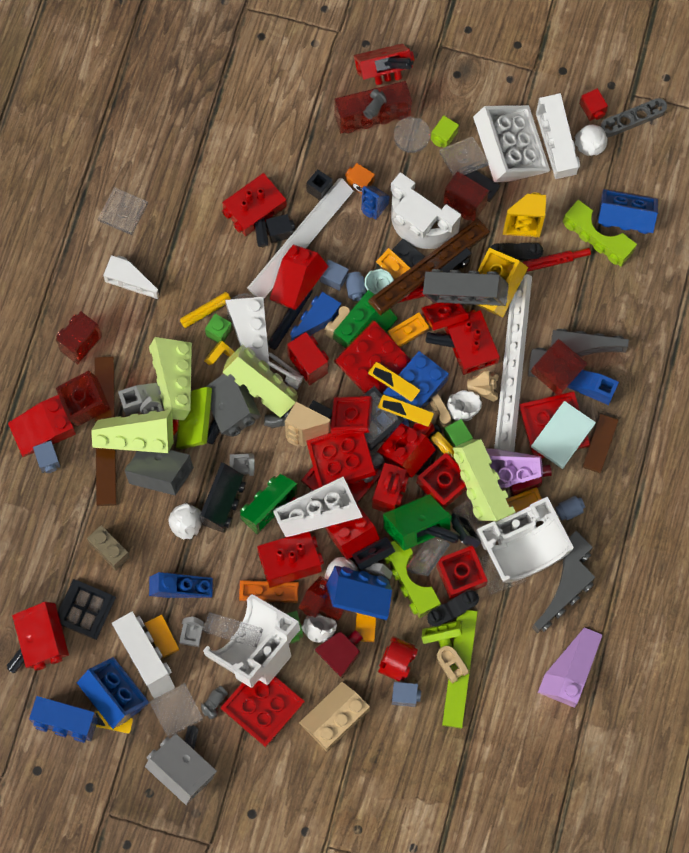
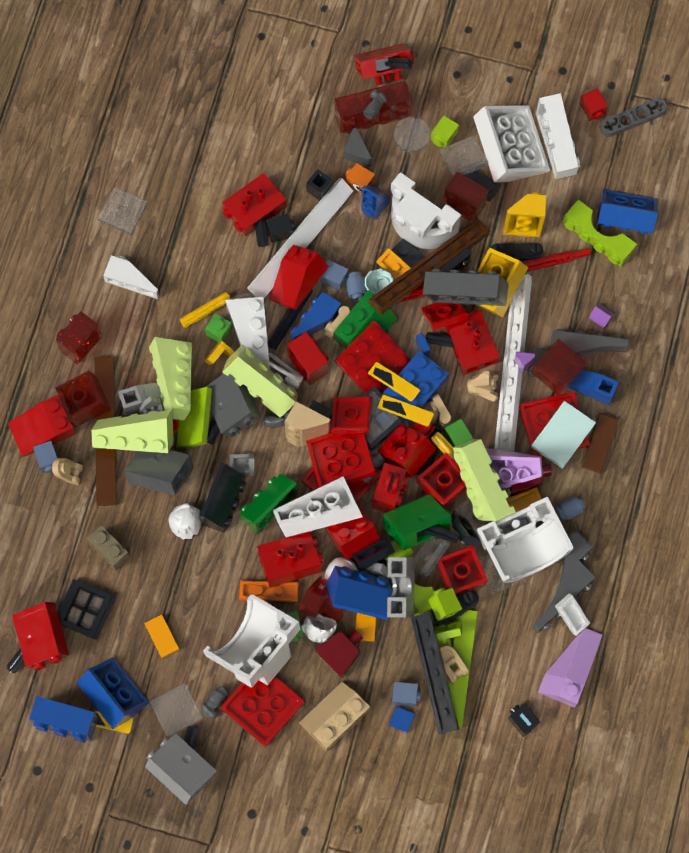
(62, 467): none -> tan plate
(143, 654): white wedge -> none
(180, 586): blue slope -> none
(191, 631): light grey tile -> none
(232, 630): clear tile -> none
(356, 150): none -> dark grey slope
(396, 659): red brick -> none
(401, 719): none -> blue tile
(402, 598): none -> light grey arch
(408, 330): light orange plate -> none
(422, 344): none -> blue tile
(435, 673): none -> black plate
(444, 603): none -> lime brick
(464, 405): white hair -> none
(523, 719): none -> black brick
(524, 360): none -> medium lavender slope
(572, 614): none -> white tile
(591, 140): white hair -> none
(601, 315): none -> medium lavender slope

